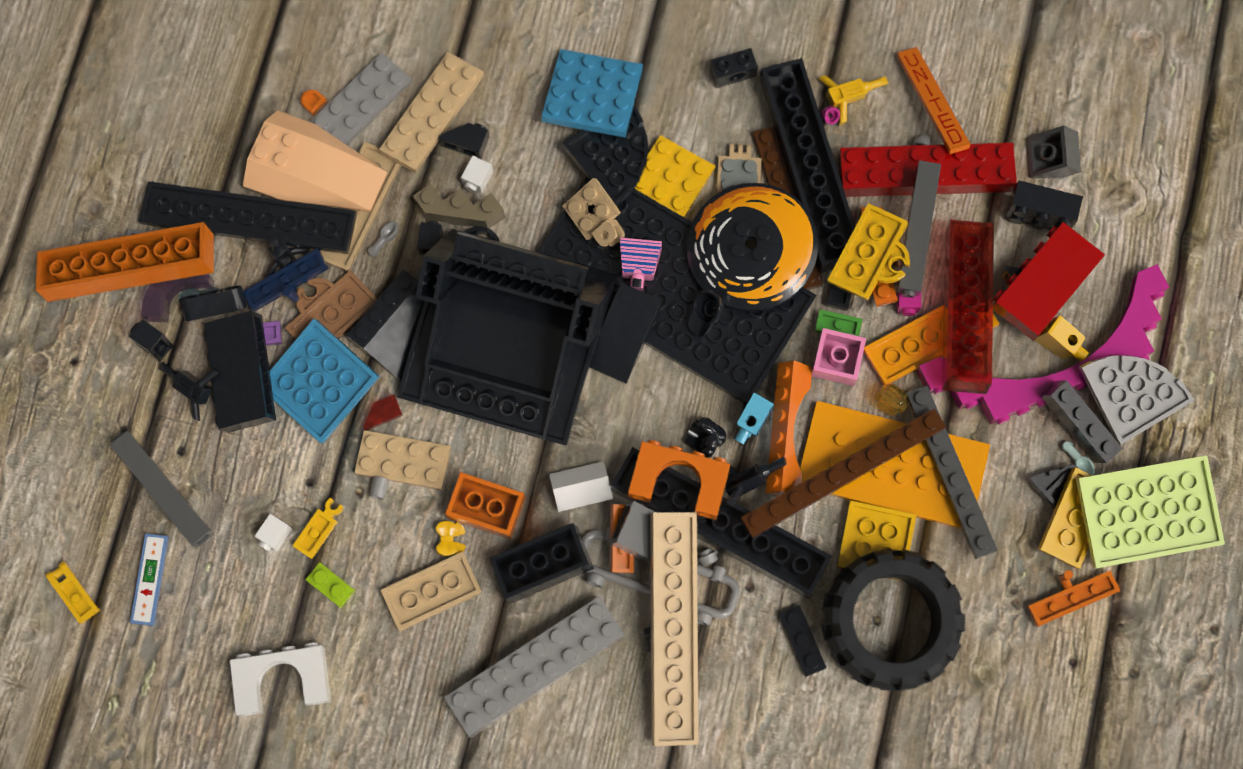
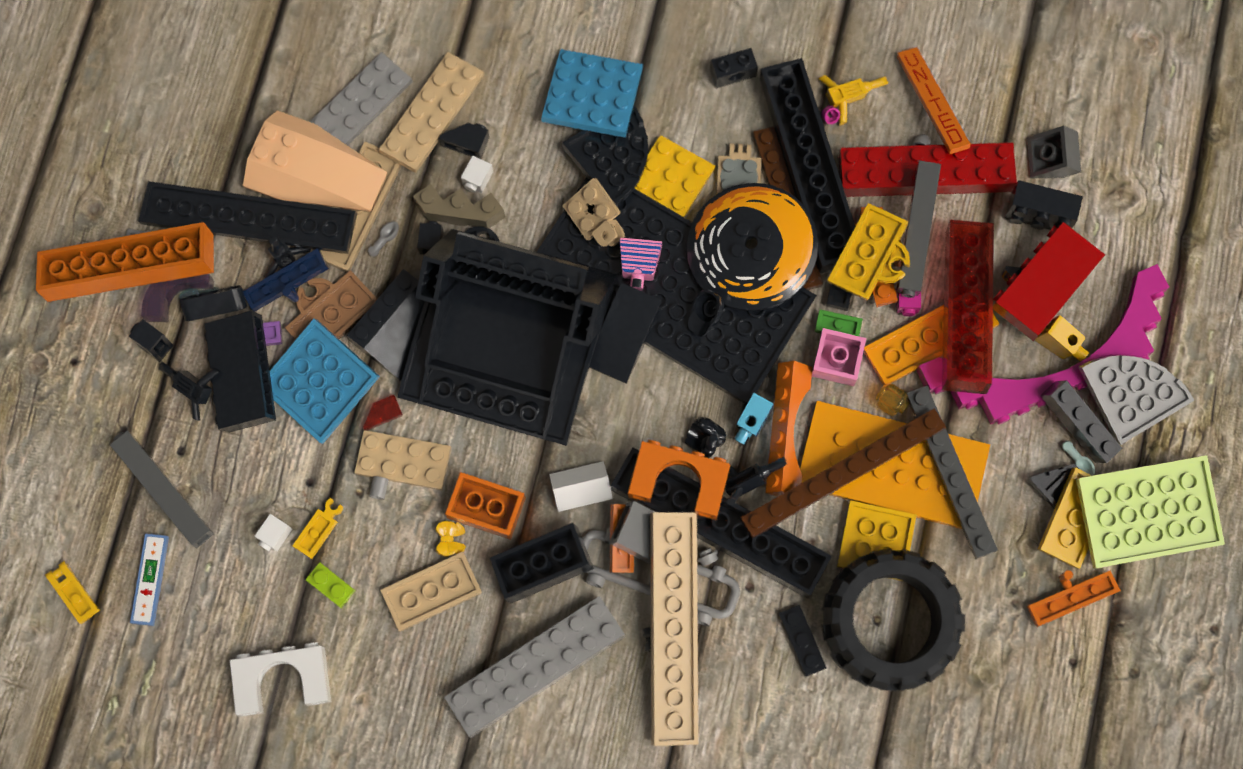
(312, 101): orange tile -> none

